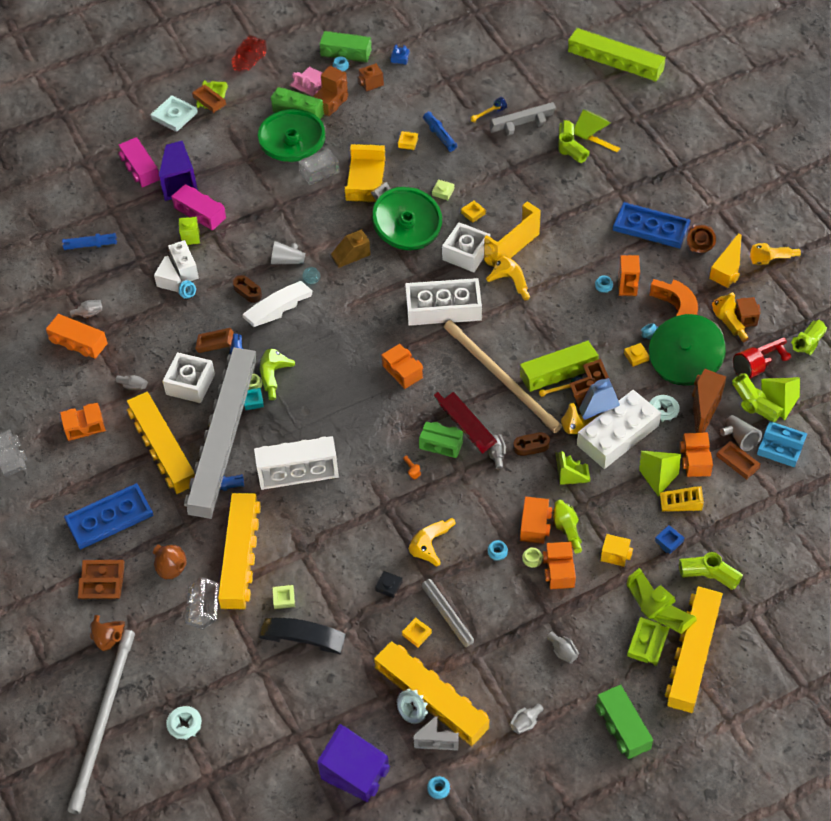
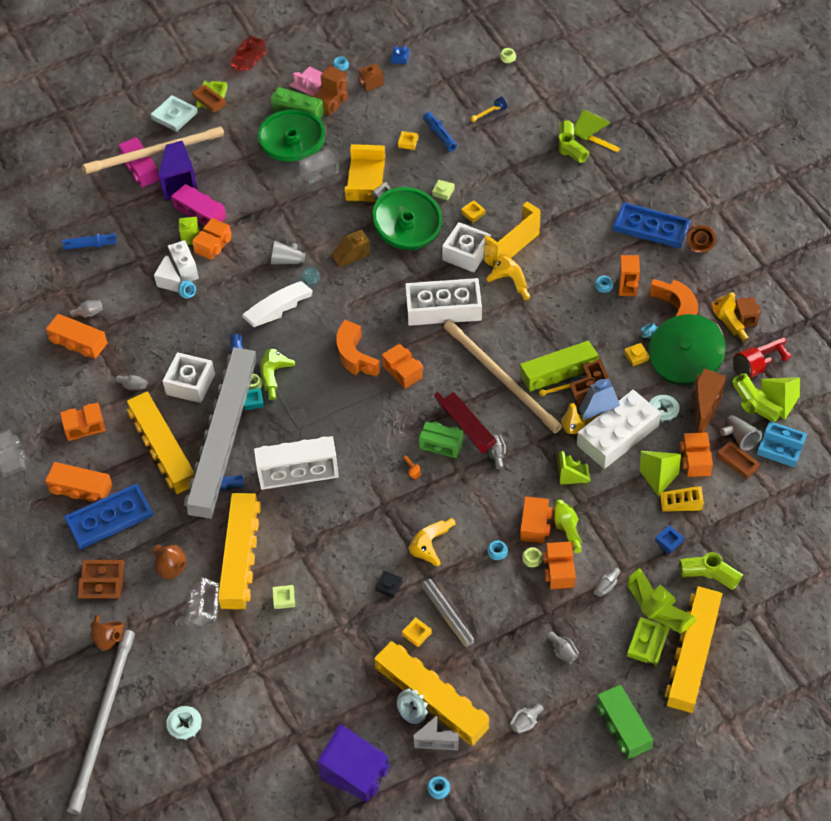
(78, 482): none -> orange brick
(98, 165): none -> tan piece
(211, 244): none -> orange piece
(214, 340): dark orange tile -> none
(245, 290): reddish brown beam -> none
(303, 632): black slope -> none
(345, 45): bright green brick -> none
(354, 361): none -> orange arch
(507, 55): none -> yellowish green plate
(531, 444): reddish brown beam -> none
(533, 114): light grey hinge -> none
(606, 582): none -> light grey piece
(616, 54): lime brick -> none
(616, 550): yellow brick -> none
(727, 265): yellow slope -> none
(762, 253): yellow animal -> none
(809, 340): lime piece -> none

